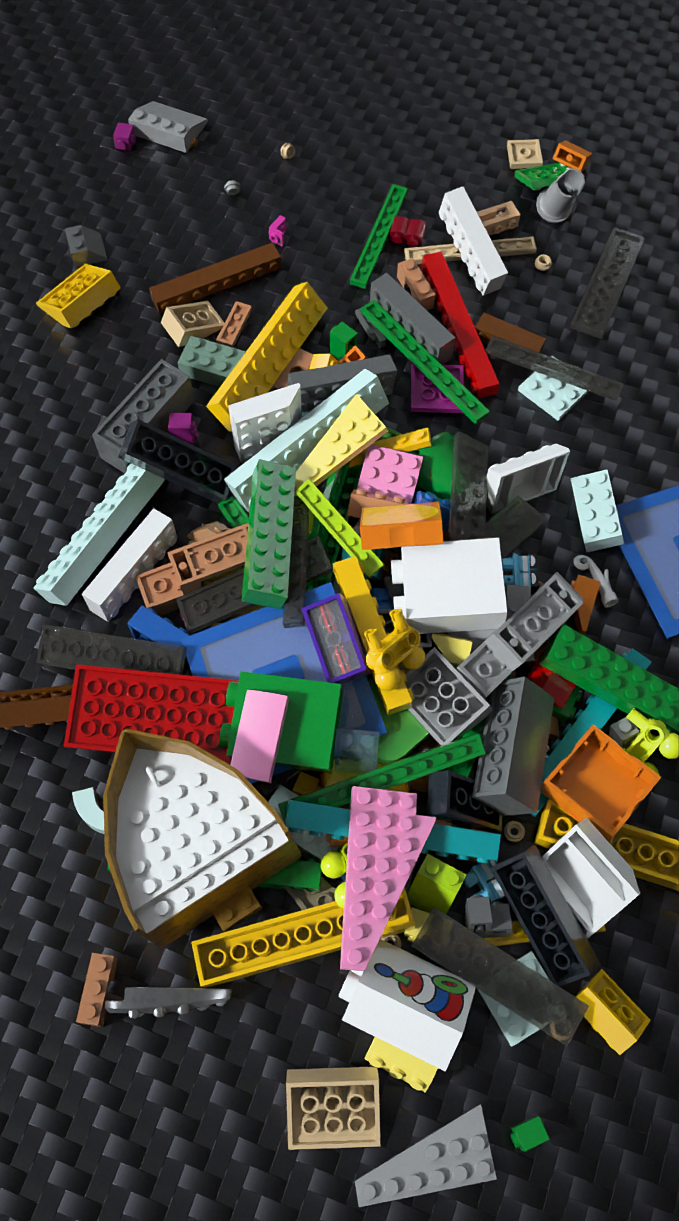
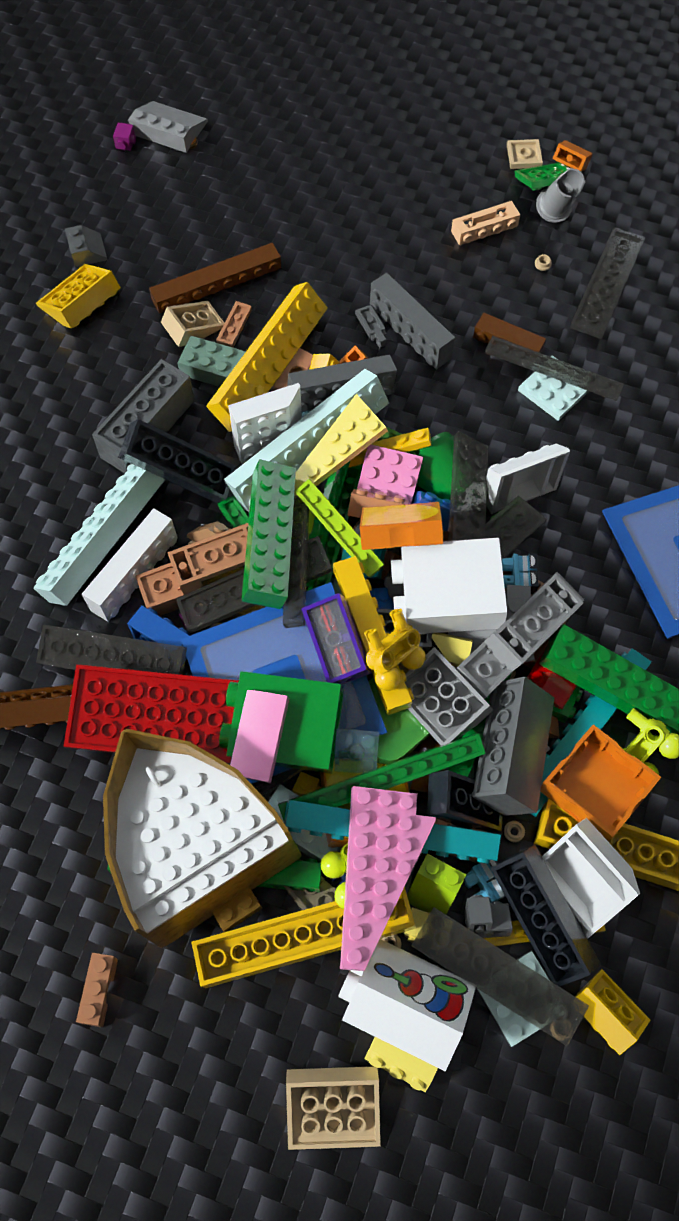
(88, 808): light aqua arch -> none
(164, 1000): flat silver animal -> none
(183, 427): magenta brick -> none
(232, 187): light grey plate -> none
(277, 230): dark pink bracket -> none
(287, 151): tan plate -> none
(342, 340): green brick -> none
(378, 236): green plate -> none
(408, 231): dark red brick -> none
(412, 277): nougat arch -> none
(425, 362): green plate -> none
(427, 396): magenta plate -> none
(442, 1161): light grey wing -> none
(459, 324): red brick -> none
(472, 241): white brick -> none
(504, 247): tan tile -> none
(529, 1134): green brick -> none
(587, 589): orange slope -> none
(597, 511): light aqua brick -> none
(607, 596): white plant -> none
(623, 732): light grey brick -> none

